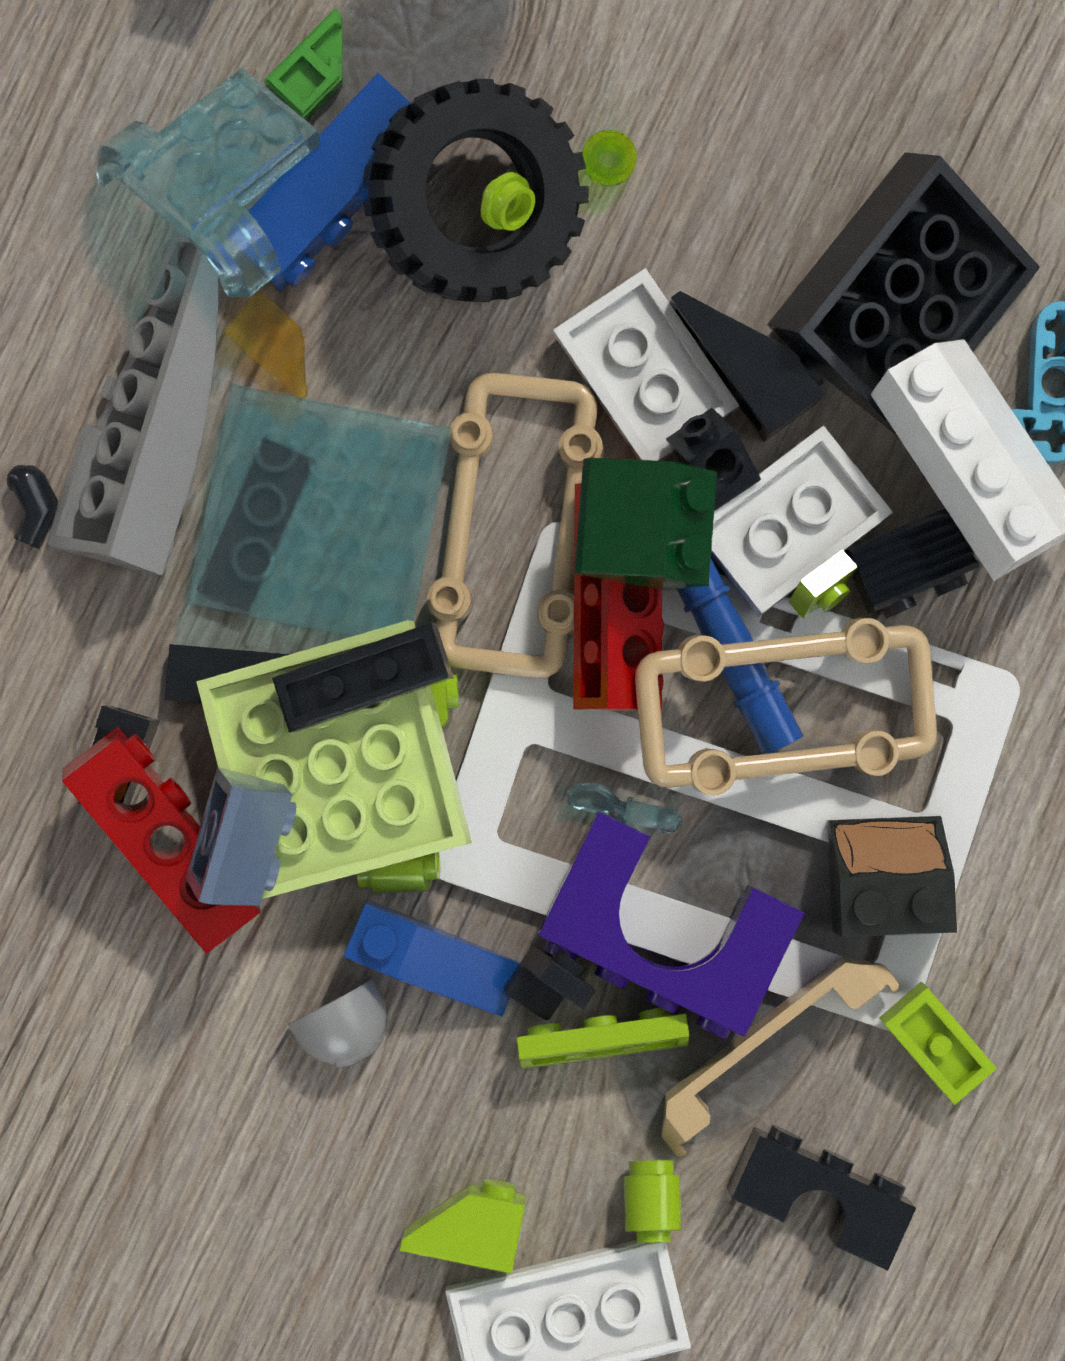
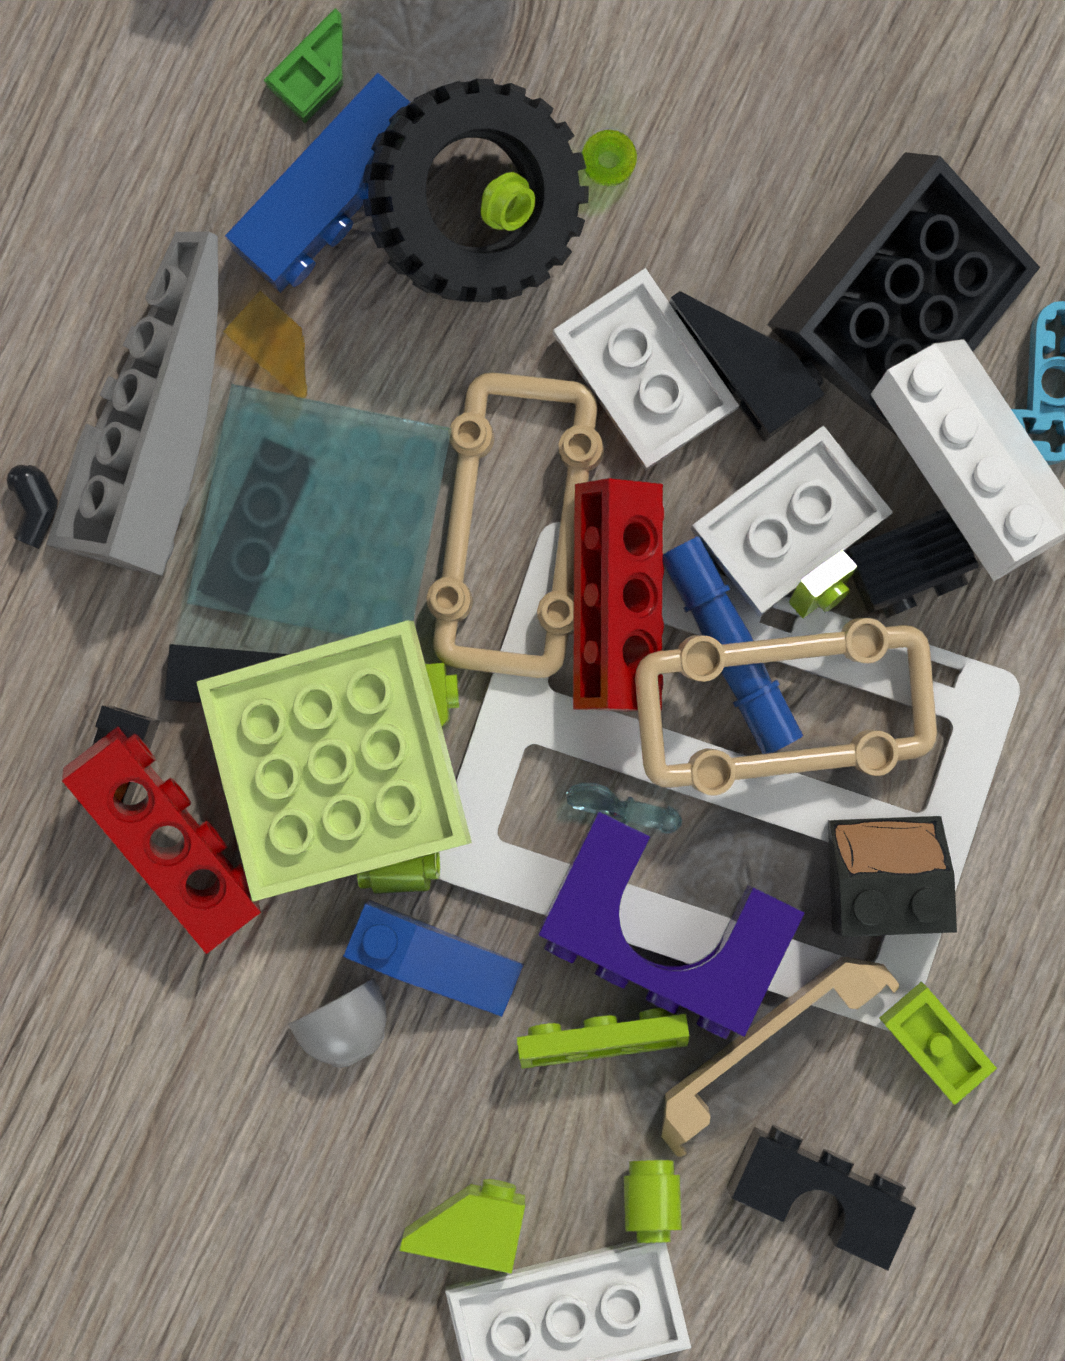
(209, 168): clear light blue piece -> none
(239, 839): sand blue slope -> none
(362, 677): black tile -> none
(545, 981): black bracket -> none
(646, 522): dark green slope -> none
(712, 433): black brick -> none

